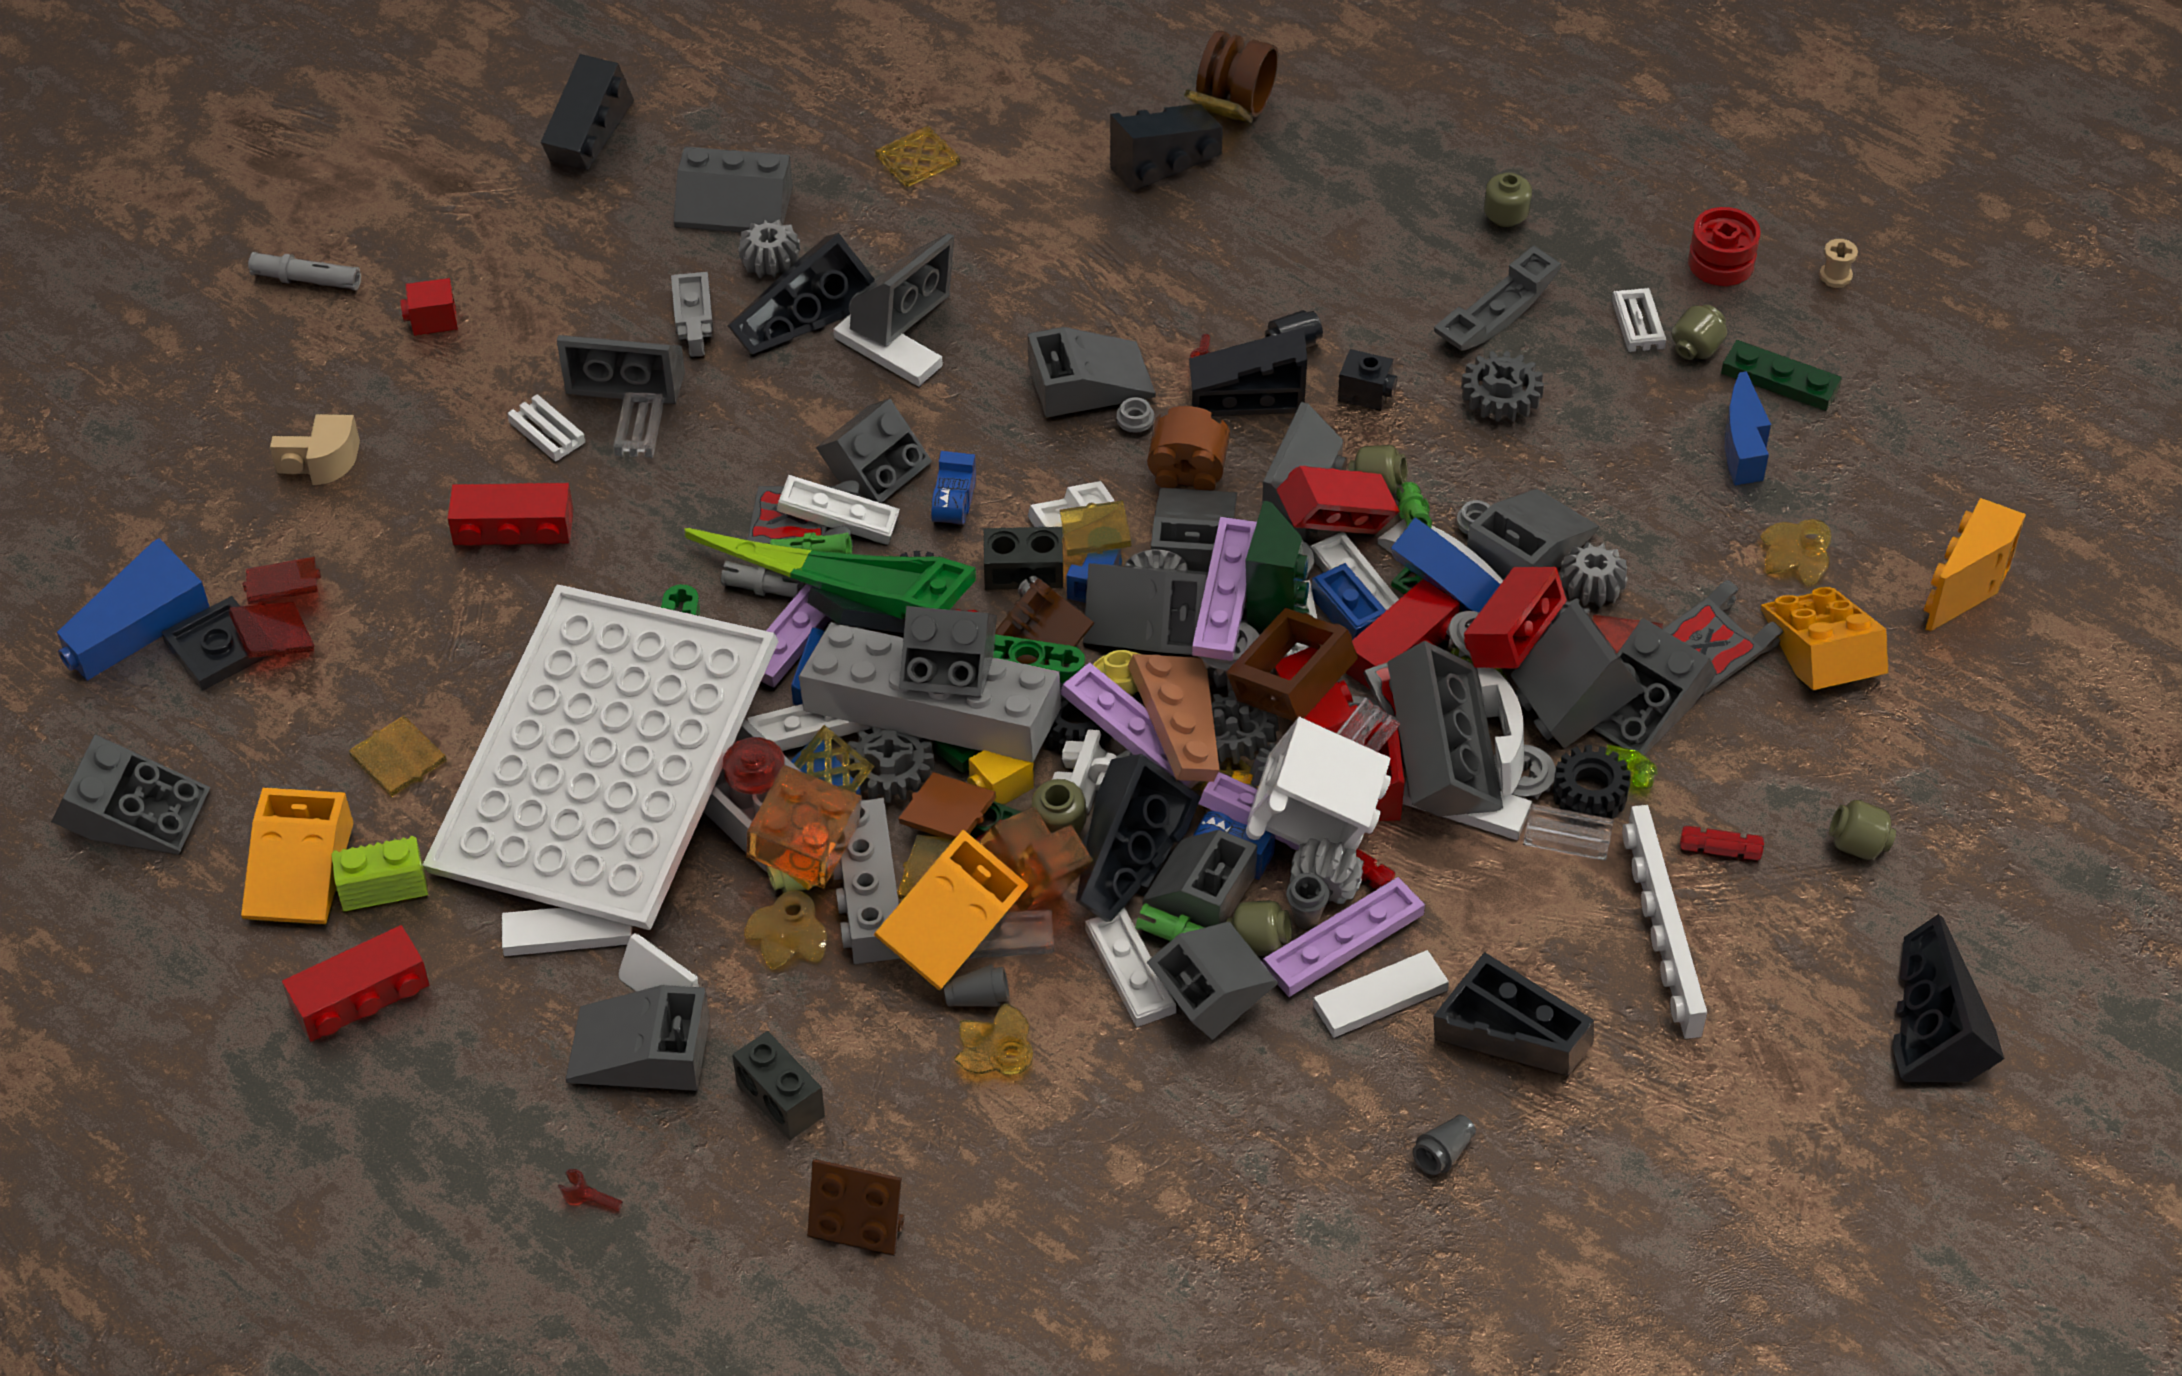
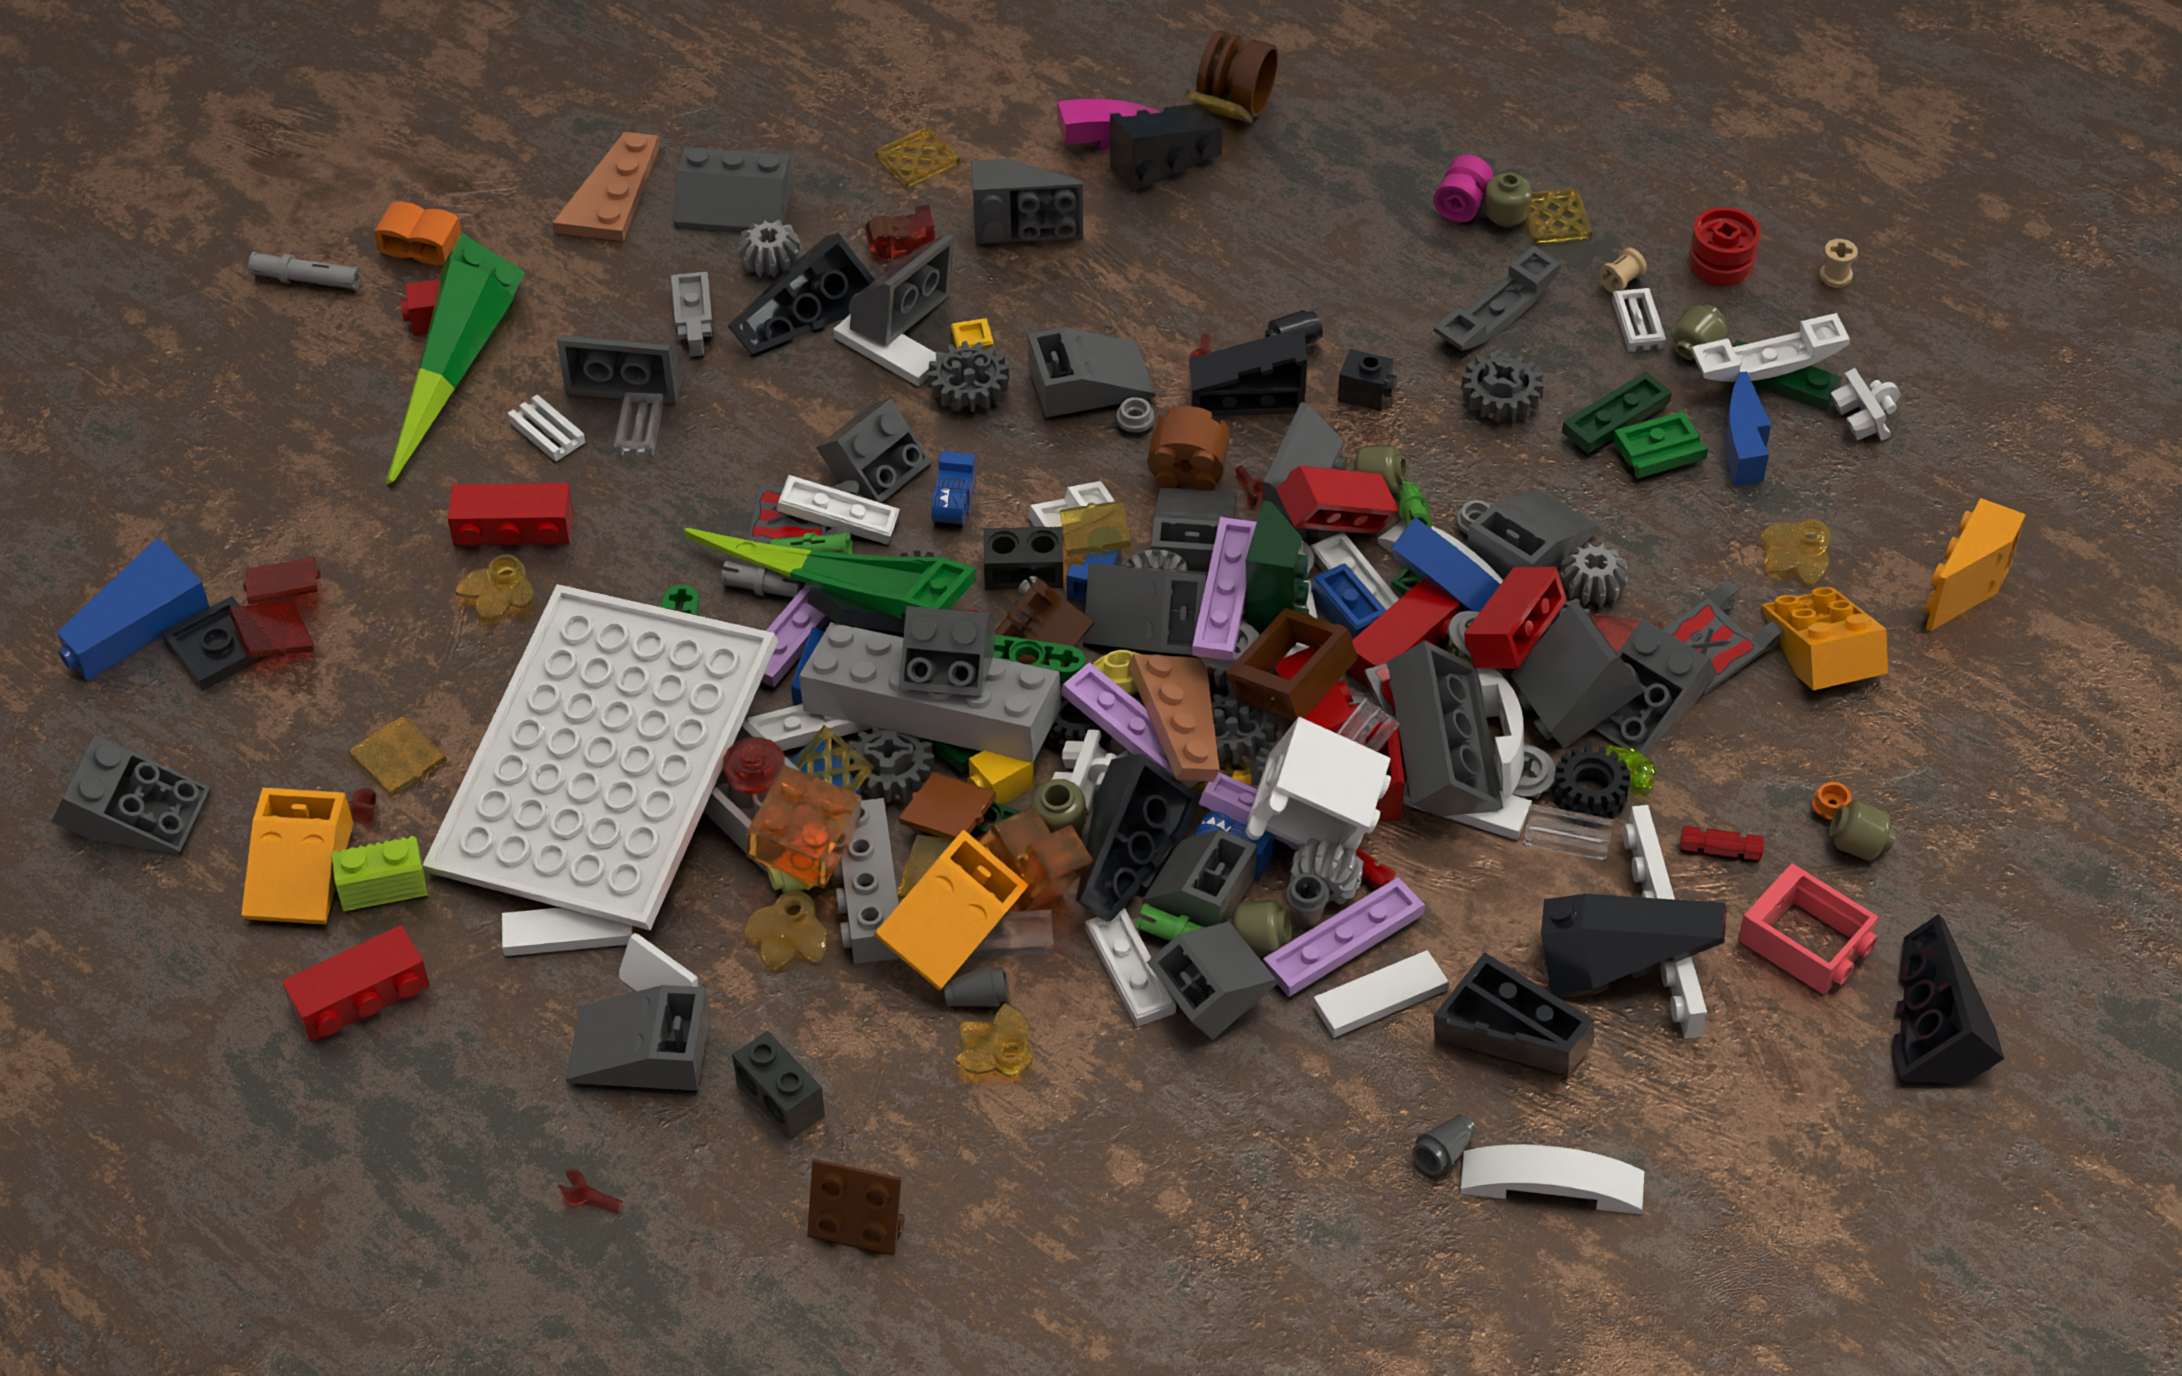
(324, 454): tan brick -> none
(363, 804): none -> clear red hand
(417, 233): none -> orange brick
(469, 303): none -> green plate
(497, 587): none -> clear yellow plate
(587, 112): black wedge -> none
(611, 192): none -> nougat wing
(901, 234): none -> clear red leg
(972, 332): none -> yellow tile
(978, 387): none -> dark grey gear
(1024, 203): none -> dark grey slope
(1090, 119): none -> dark pink slope
(1253, 486): none -> clear red hand
(1463, 188): none -> dark pink wheel
(1553, 1171): none -> white slope
(1560, 234): none -> clear yellow window
(1610, 936): none -> black wedge
(1615, 411): none -> dark green plate
(1617, 274): none -> tan bush
(1660, 444): none -> green plate
(1774, 356): none -> white slope
(1824, 903): none -> coral window
(1830, 794): none -> orange plate
(1871, 403): none -> white hips

